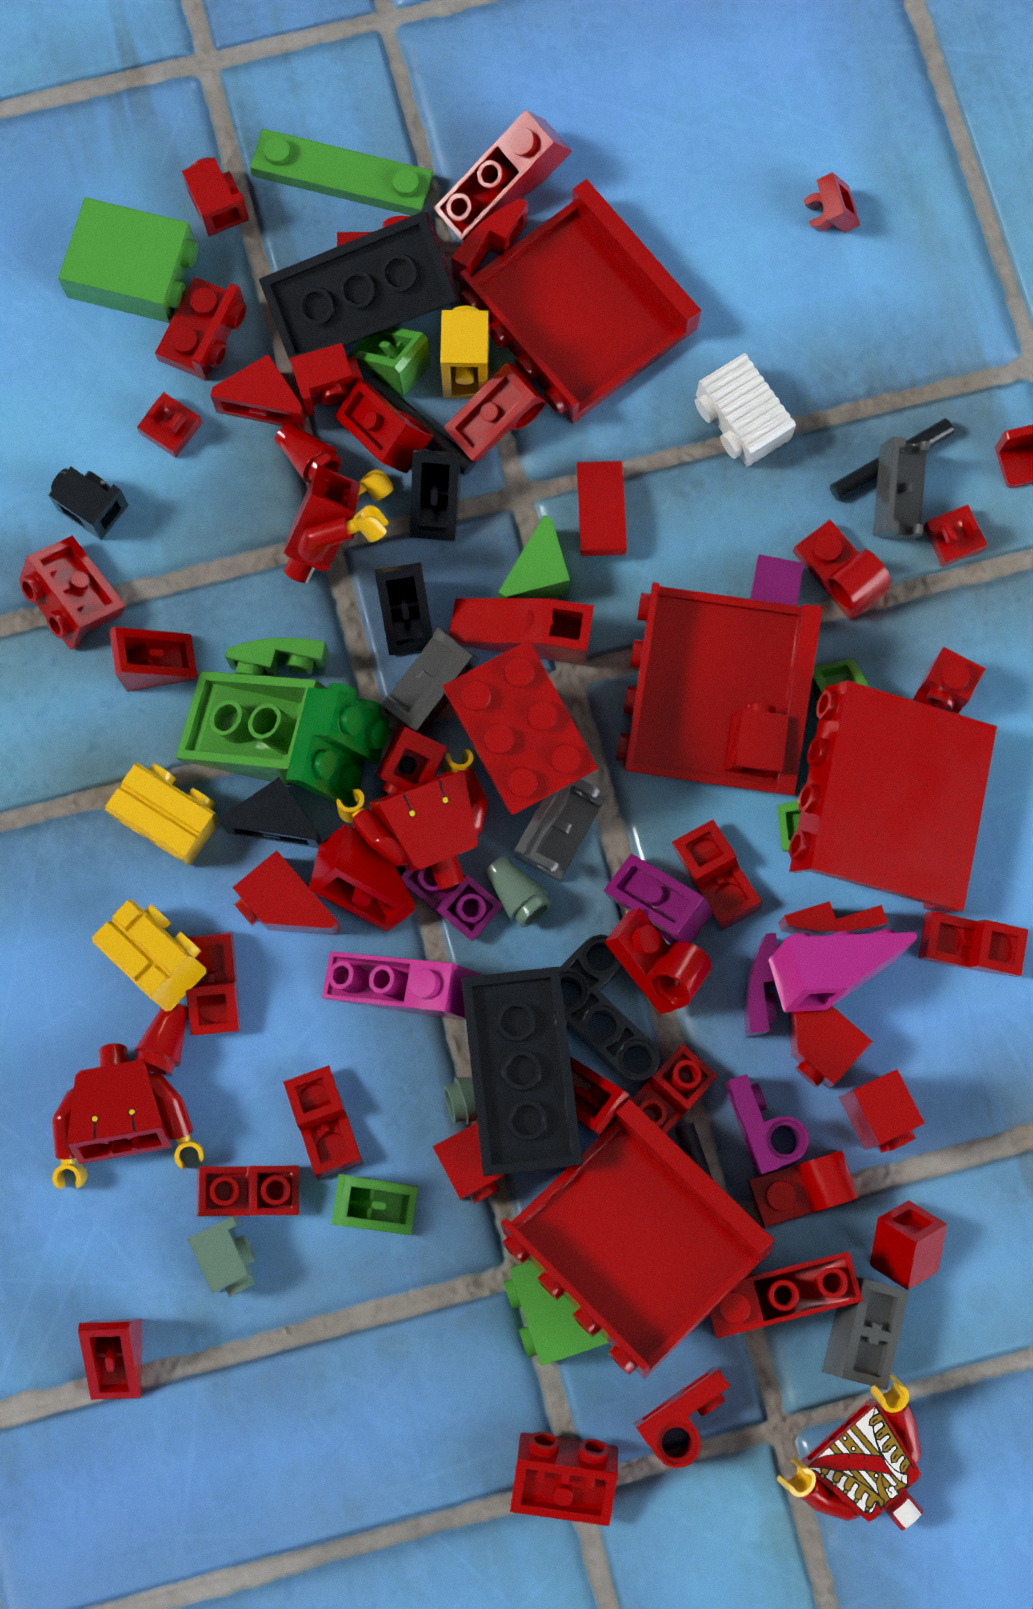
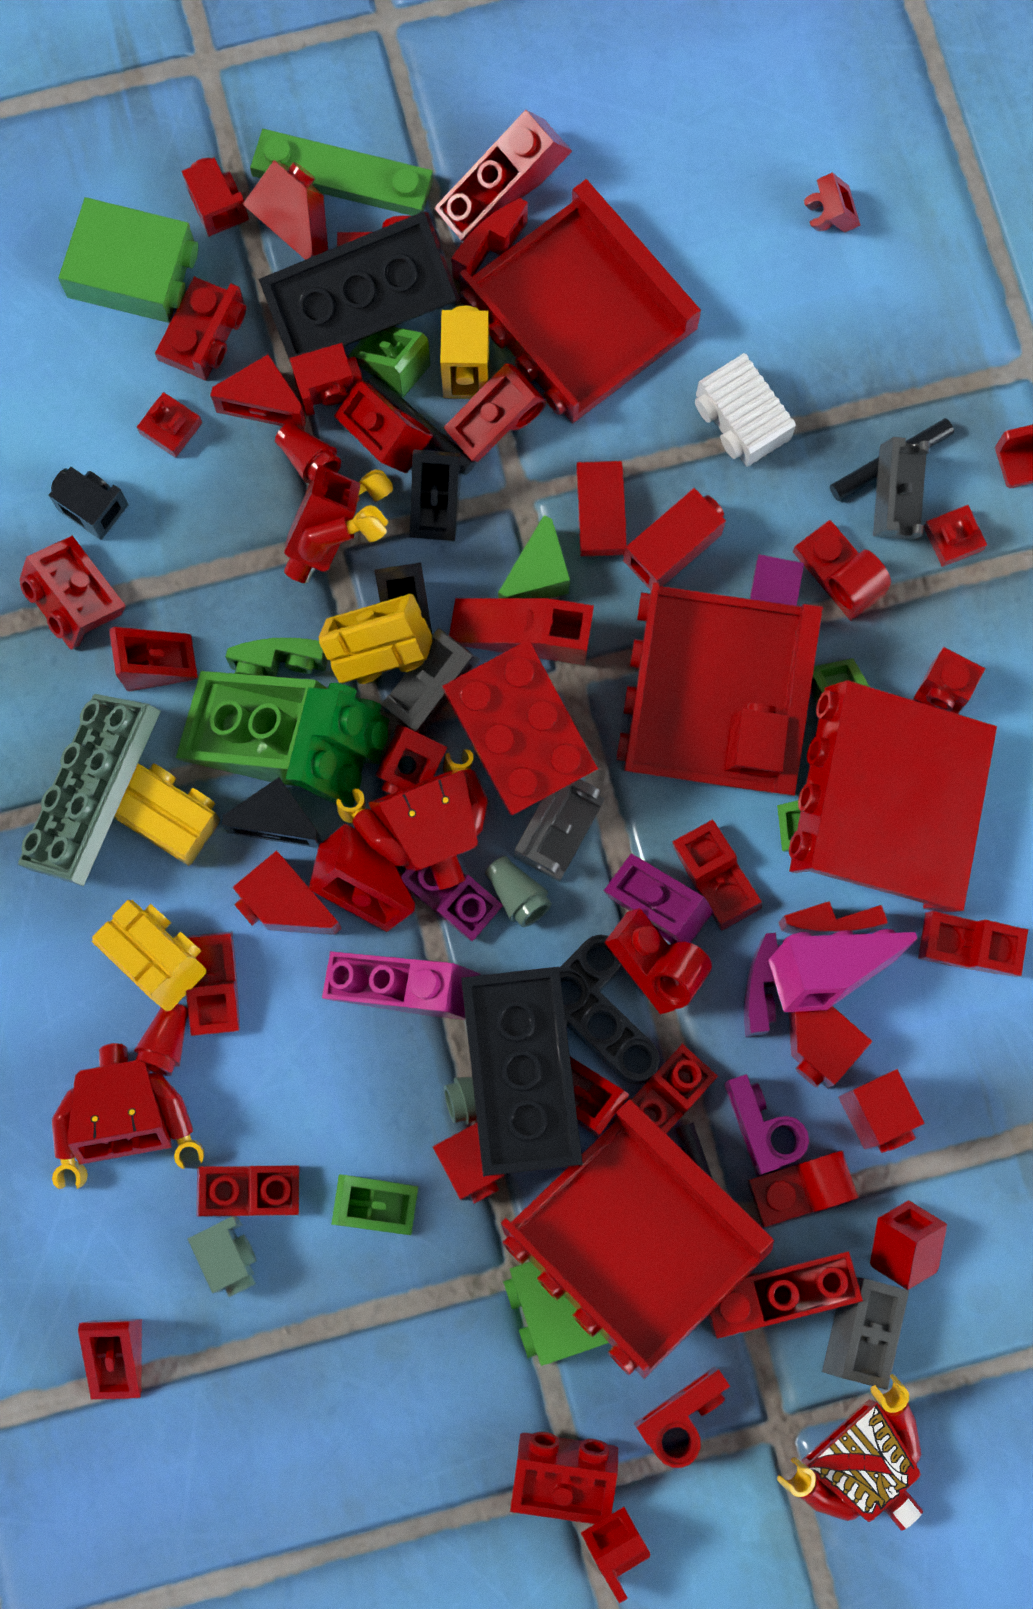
(88, 788): none -> sand green tile
(291, 208): none -> red slope
(323, 1122): red slope -> none
(376, 640): none -> yellow brick
(616, 1548): none -> red panel
(675, 539): none -> red brick

